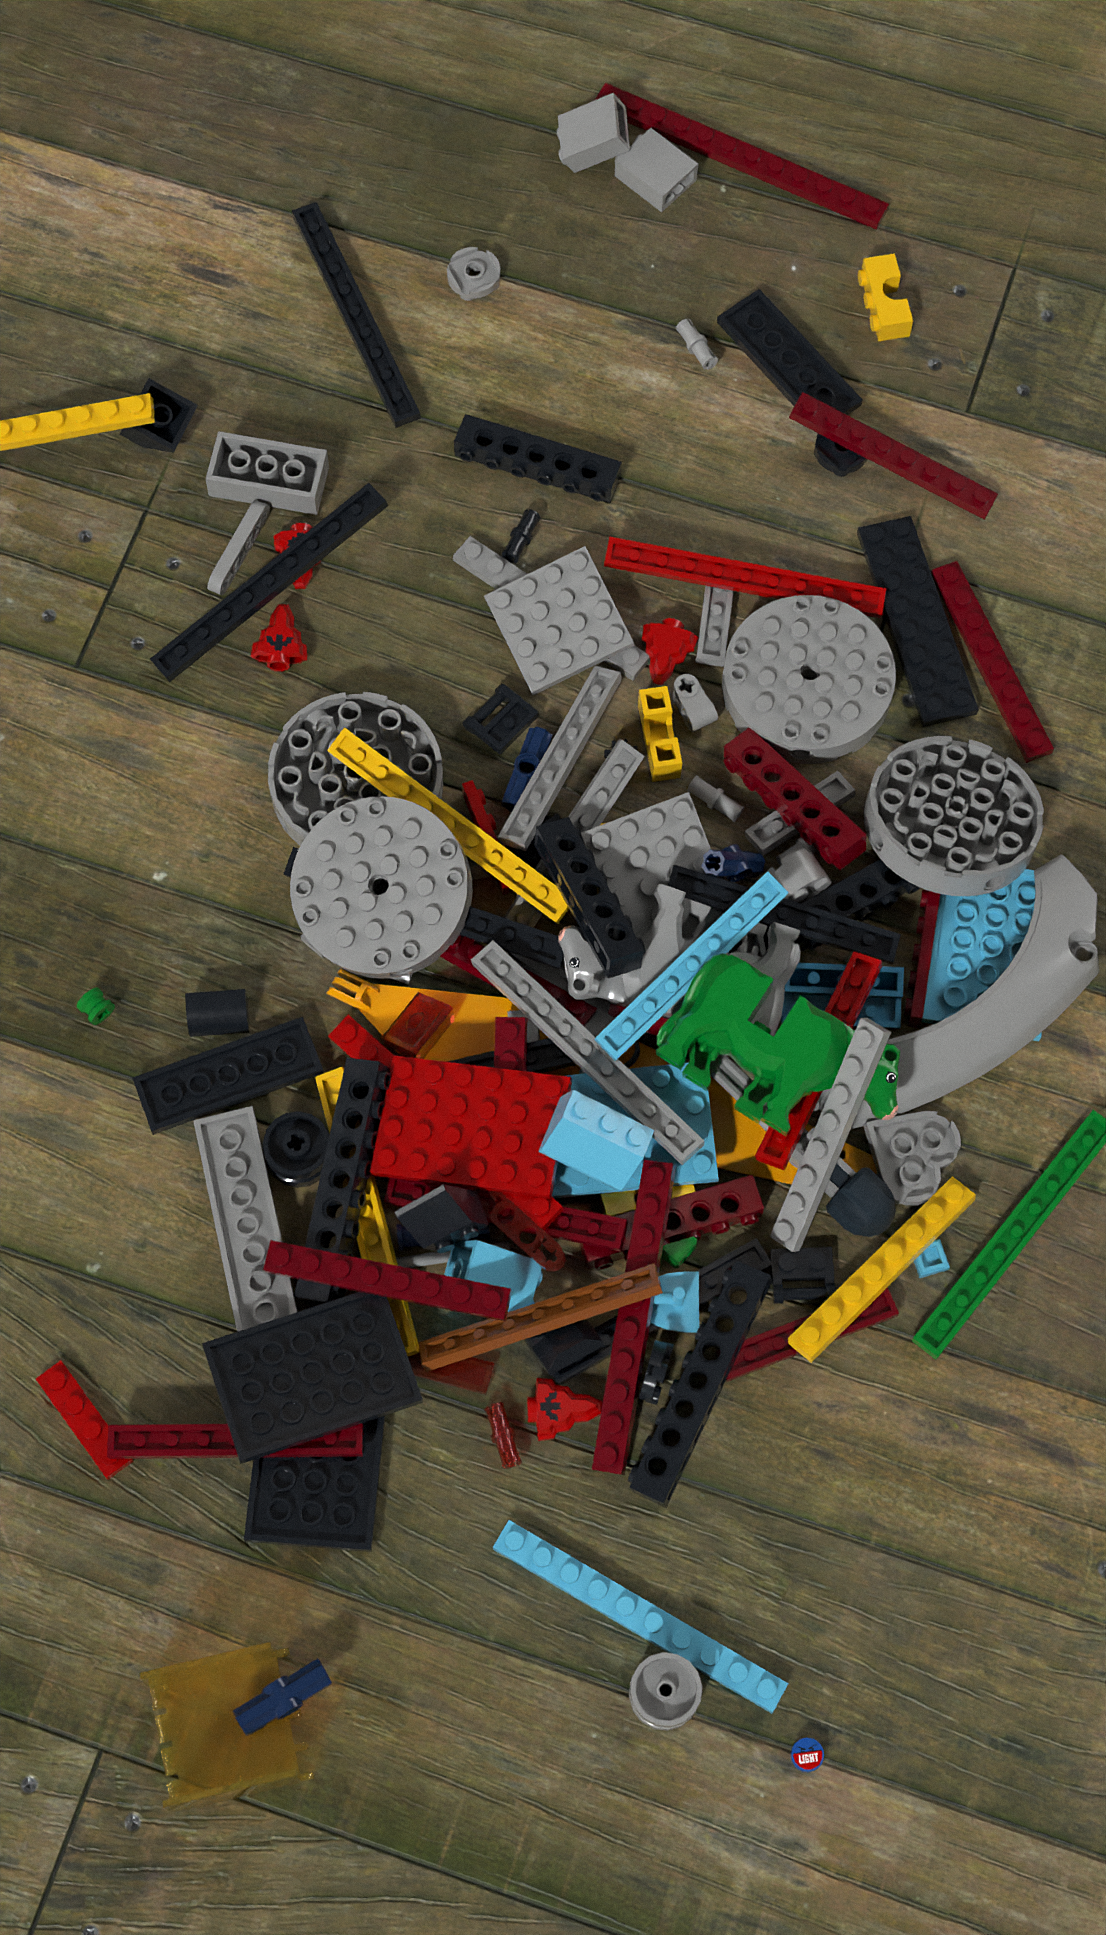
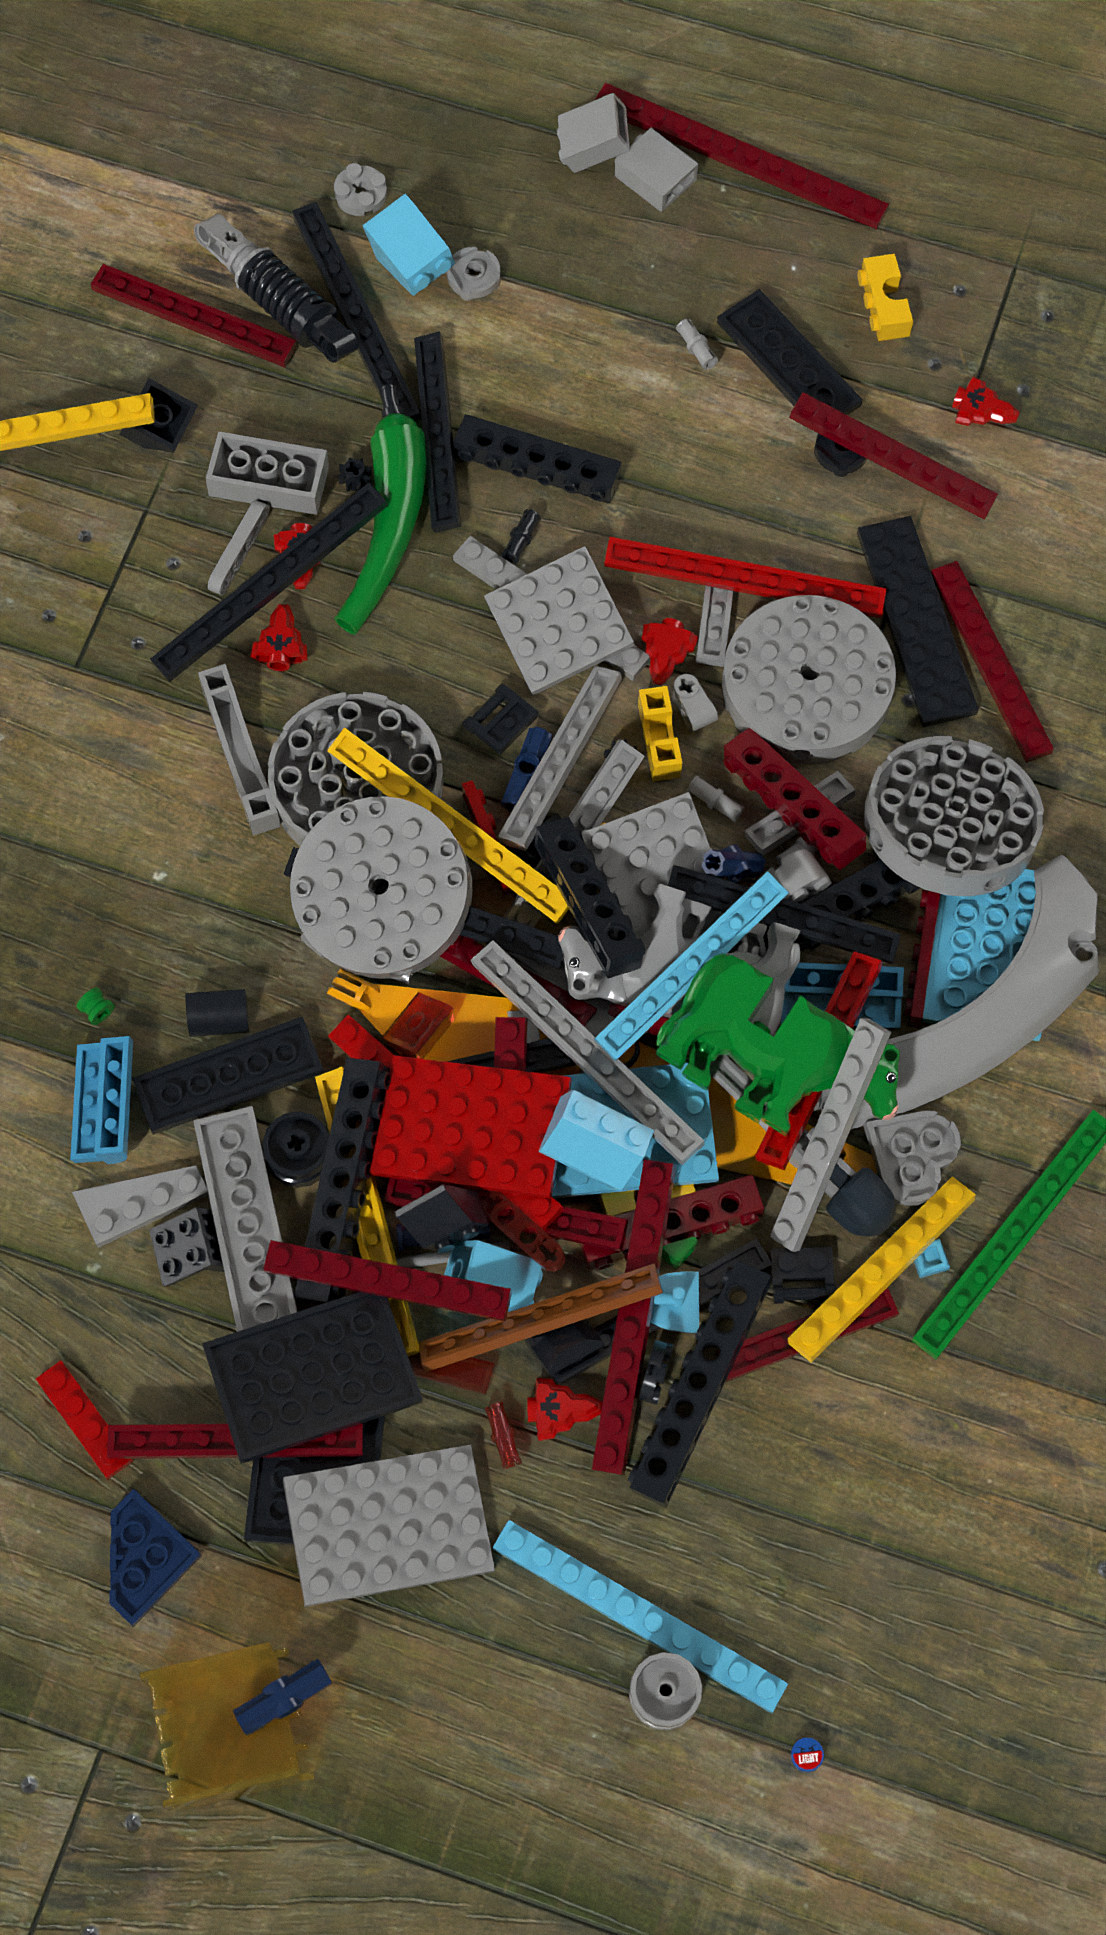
(102, 1101): none -> dark azure brick
(134, 1203): none -> light grey wing
(144, 1557): none -> dark blue plate
(186, 1246): none -> black bracket
(193, 315): none -> dark red plate
(239, 750): none -> light grey arch
(277, 289): none -> black piece
(354, 474): none -> black gear
(355, 177): none -> light grey plate
(388, 1525): none -> light grey plate
(399, 479): none -> green animal
(408, 245): none -> medium azure slope
(437, 432): none -> black plate
(981, 405): none -> red rock

